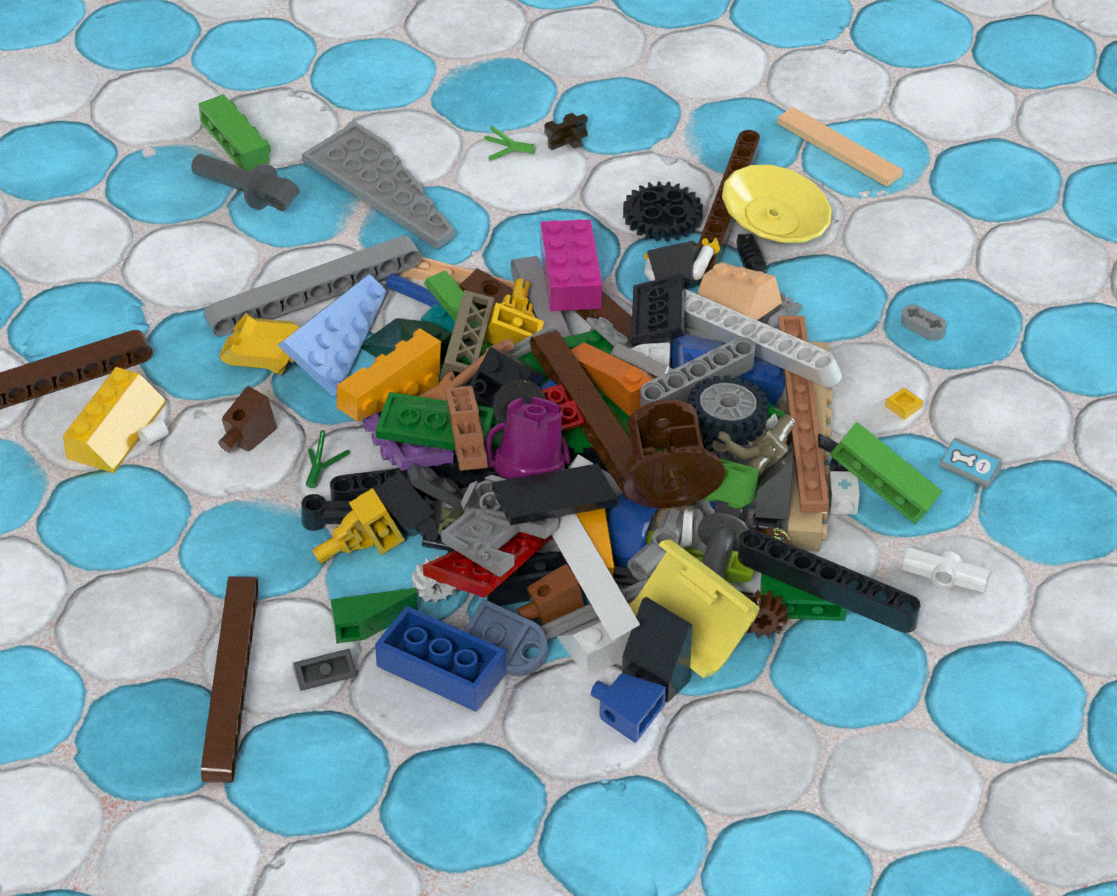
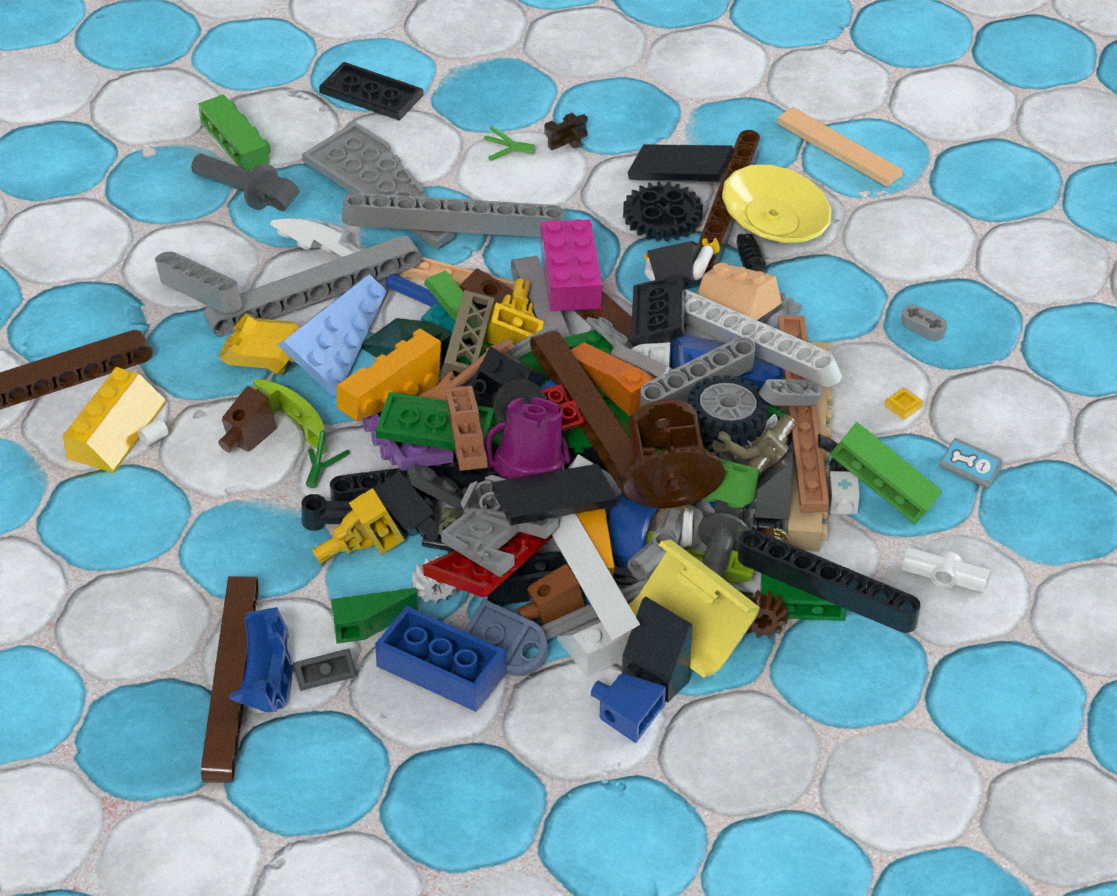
(198, 282): none -> light grey beam
(268, 662): none -> blue windscreen
(295, 407): none -> lime slope
(316, 234): none -> white slope
(371, 91): none -> black tile
(447, 214): none -> light grey beam
(680, 162): none -> black tile
(790, 392): none -> light grey beam

